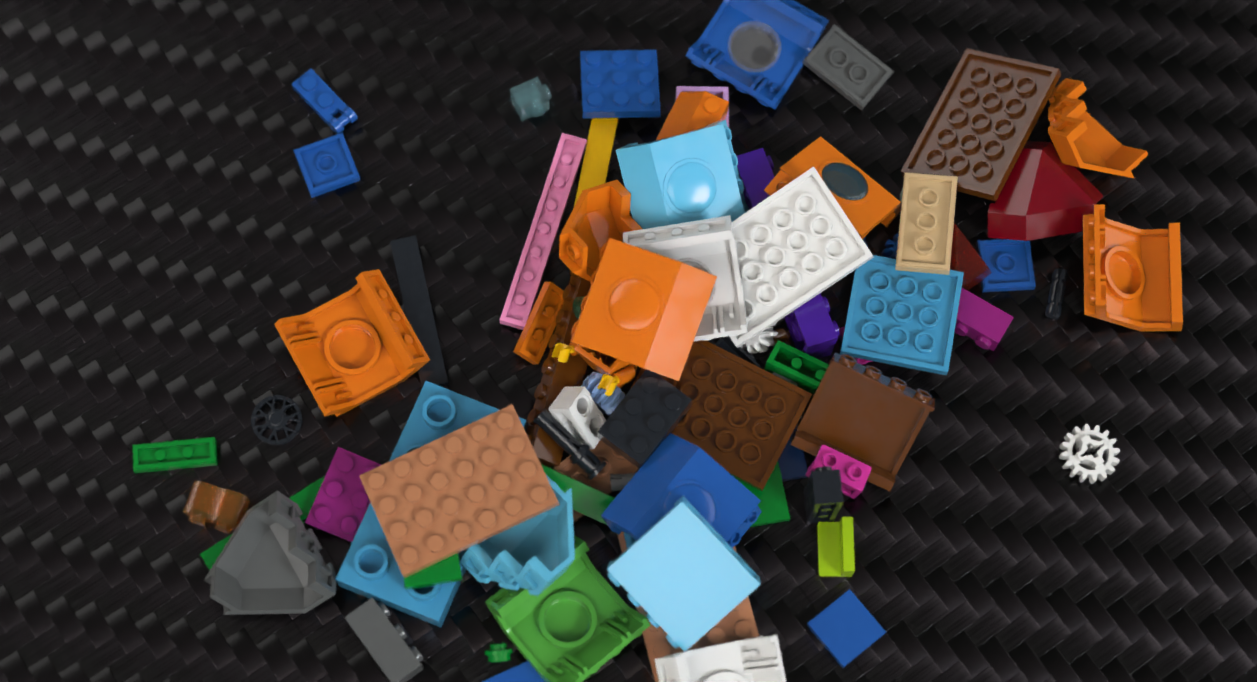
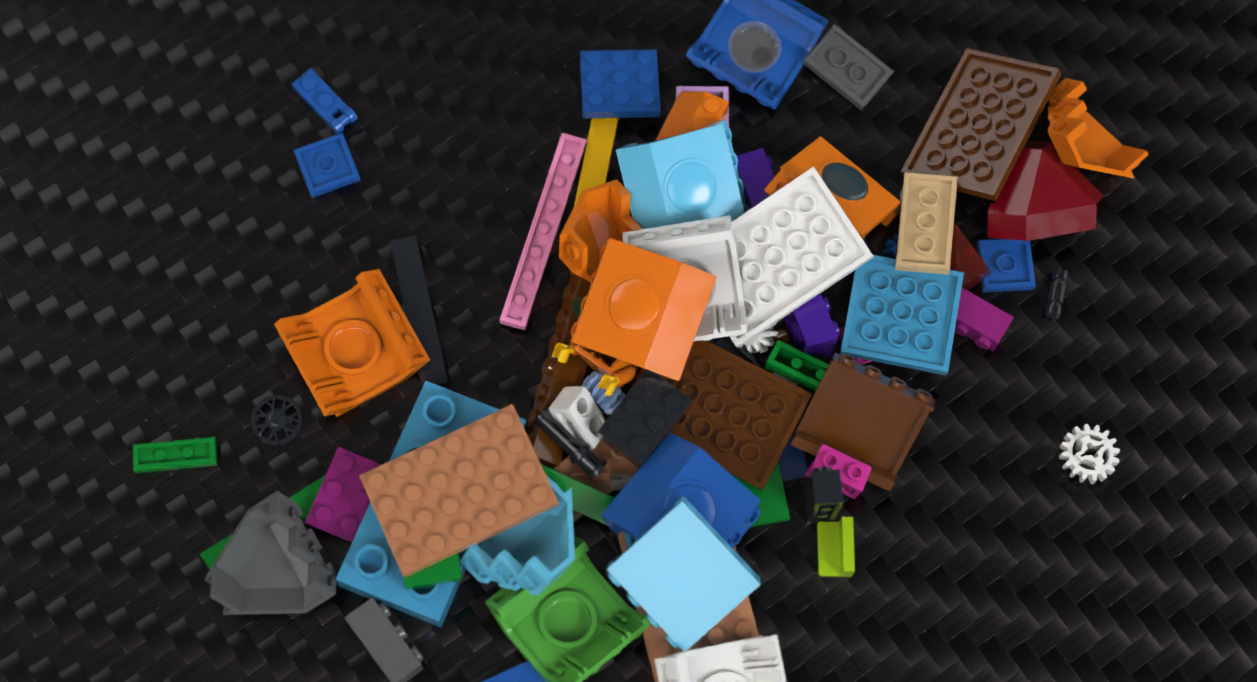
(215, 506): clear orange brick -> none
(498, 652): green plate -> none
(530, 98): clear light blue brick -> none
(540, 324): orange plate -> none
(846, 628): blue tile -> none
(1132, 274): orange panel -> none

